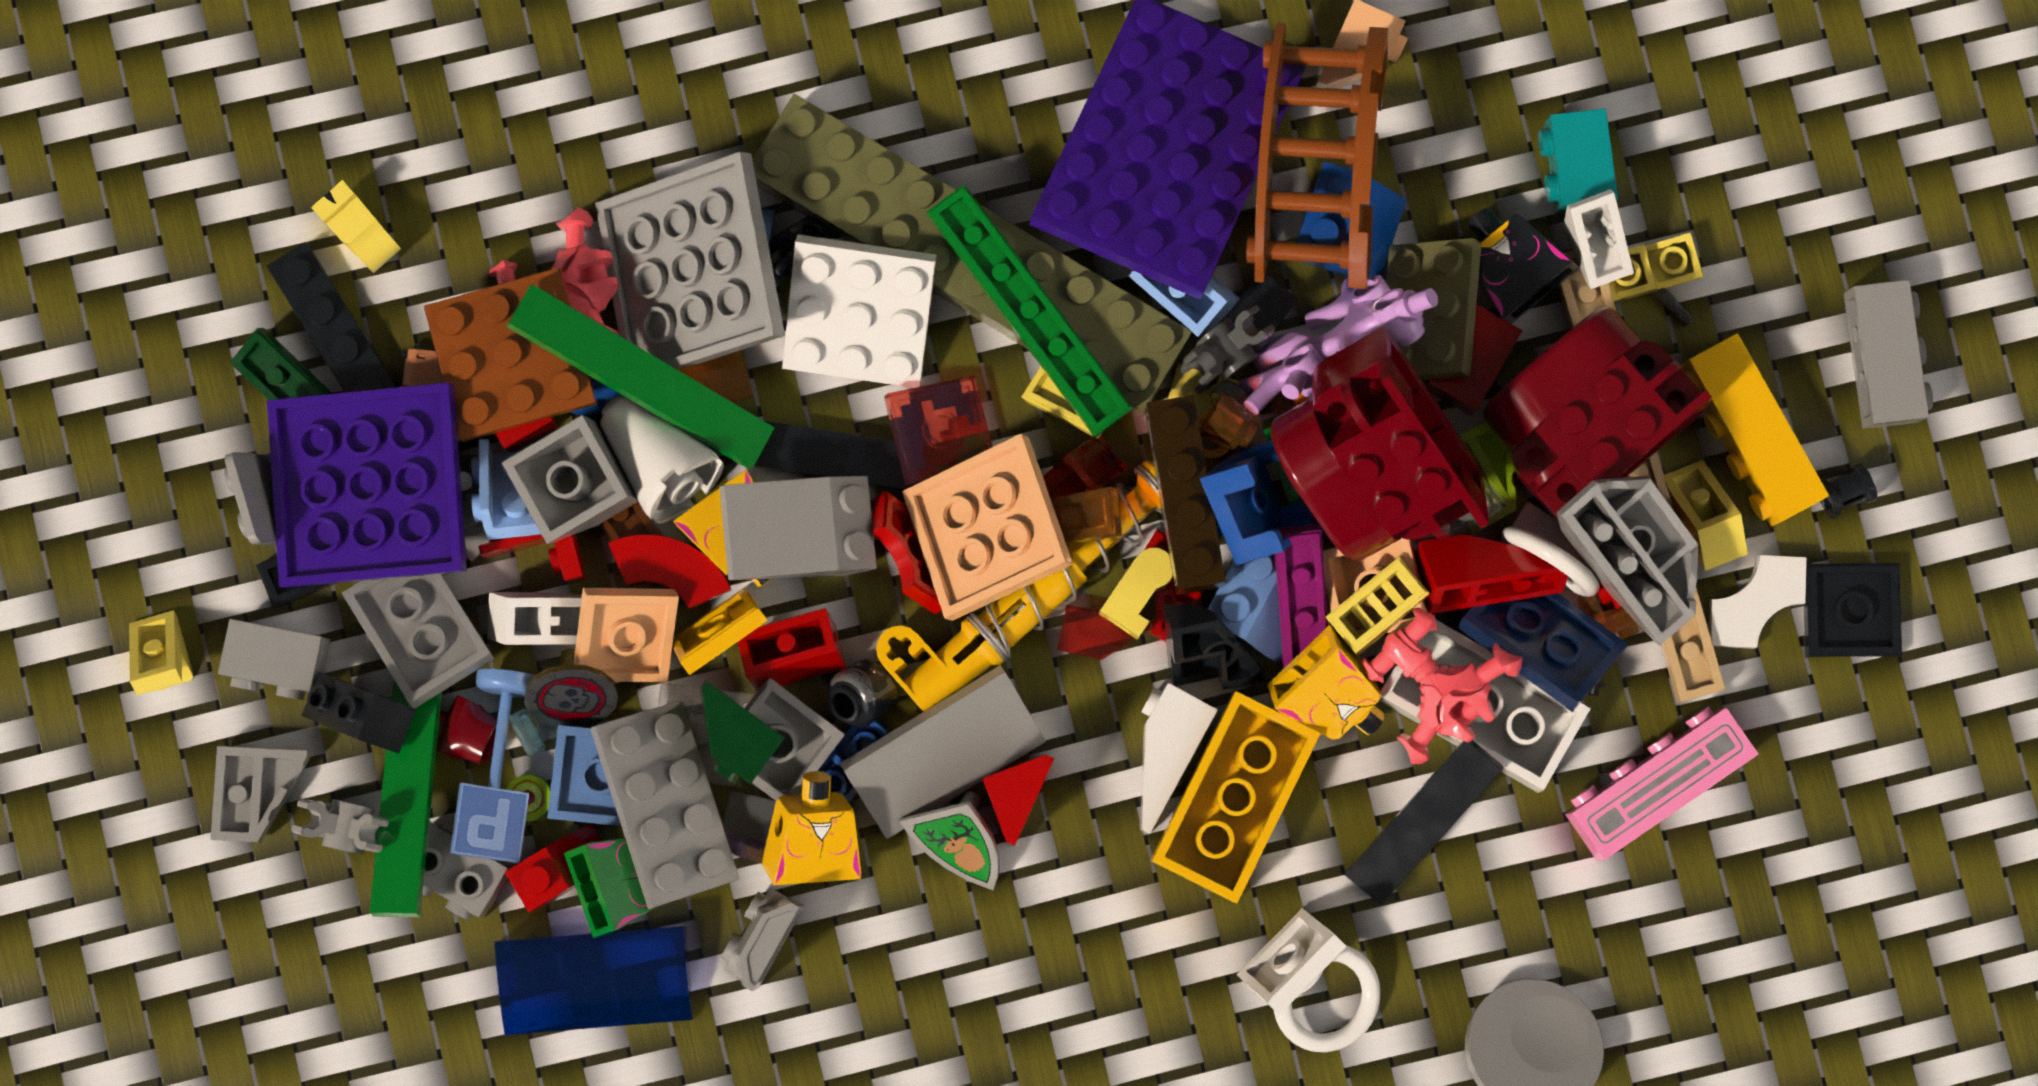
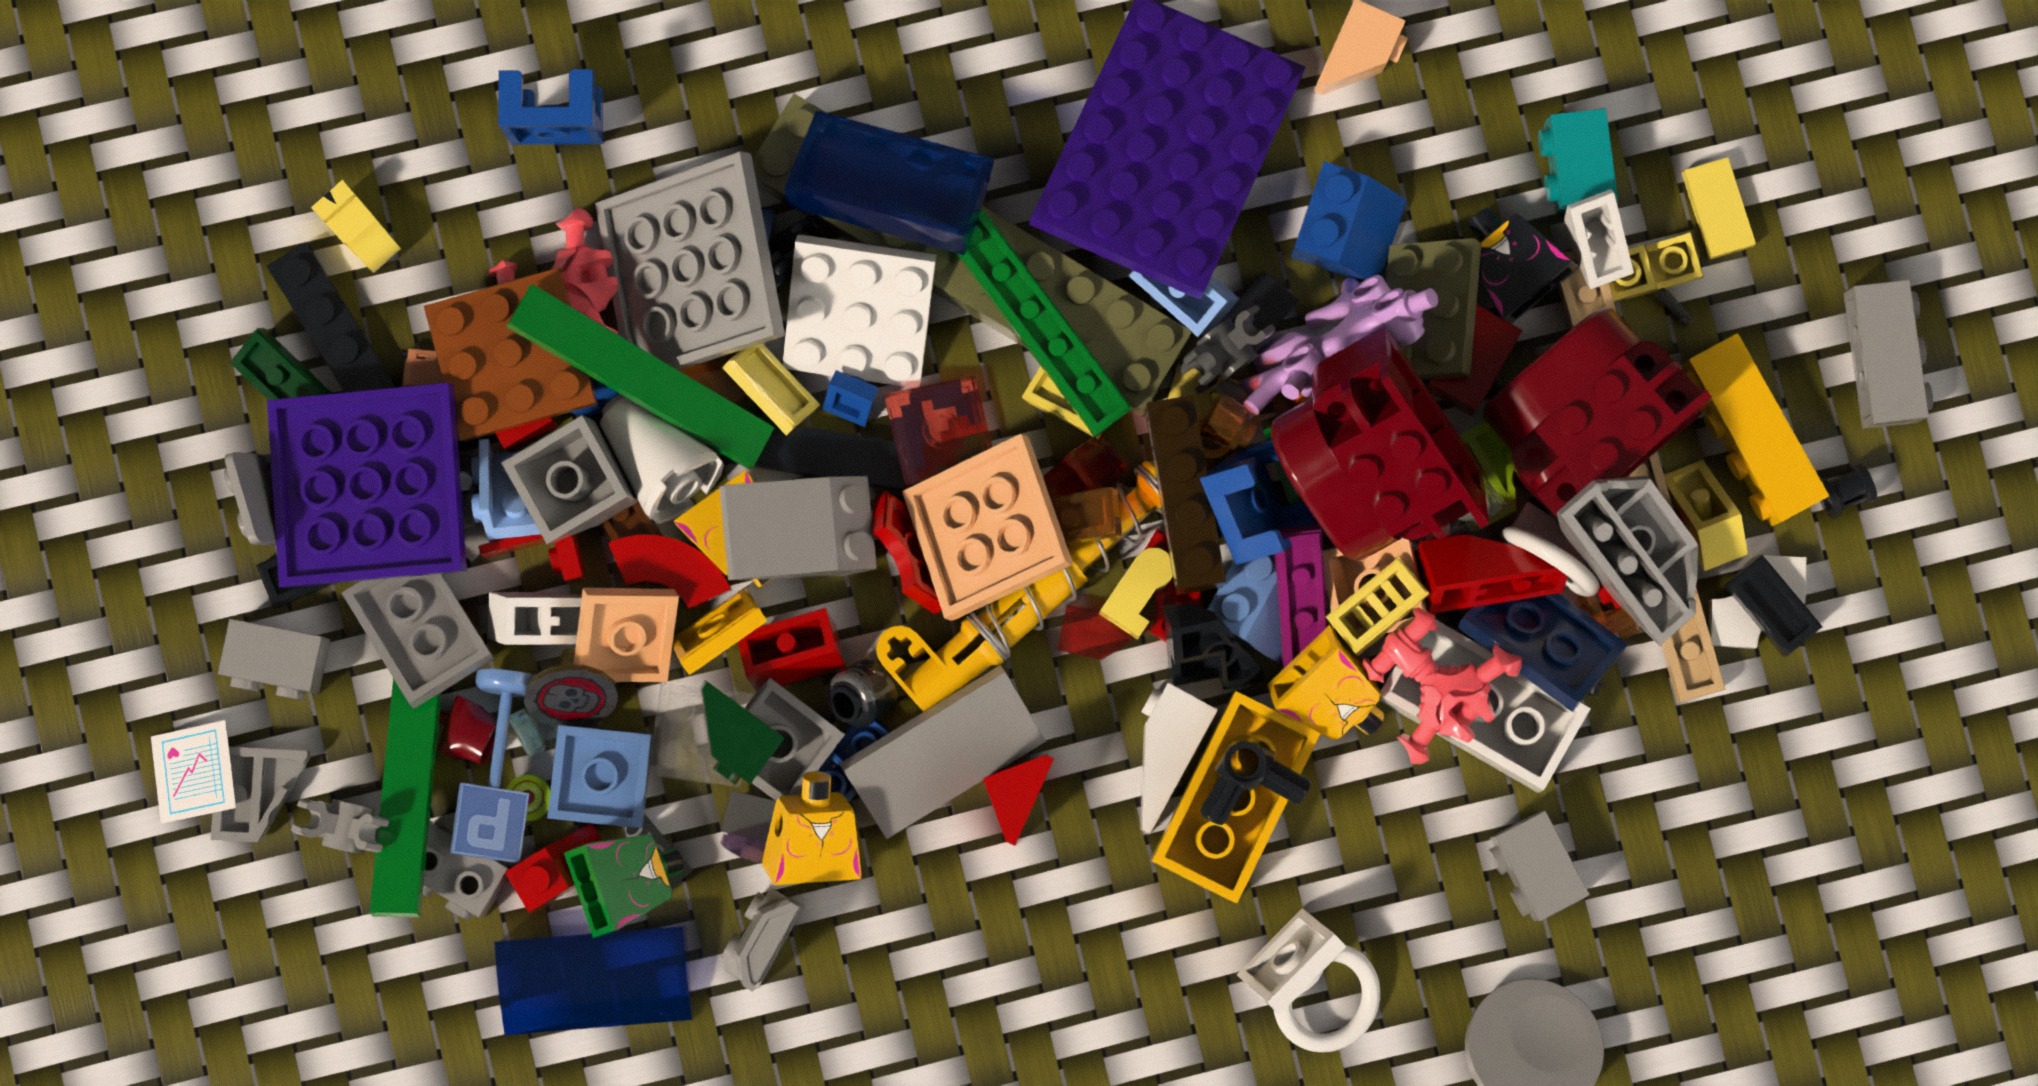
(157, 653): light yellow slope -> none
(193, 772): none -> white sticker
(358, 712): black brick -> none
(551, 124): none -> blue panel
(664, 804): light grey plate -> none
(771, 387): none -> light yellow tile
(850, 398): none -> blue plate
(889, 182): none -> clear blue slope
(958, 840): shield -> none
(1233, 781): none -> black axle
(1356, 150): dark orange fence -> none
(1424, 820): black tile -> none
(1537, 866): none -> light grey brick
(1661, 782): bright pink brick -> none
(1718, 208): none -> light yellow tile
(1773, 605): none -> black tile
(1852, 610): black tile -> none

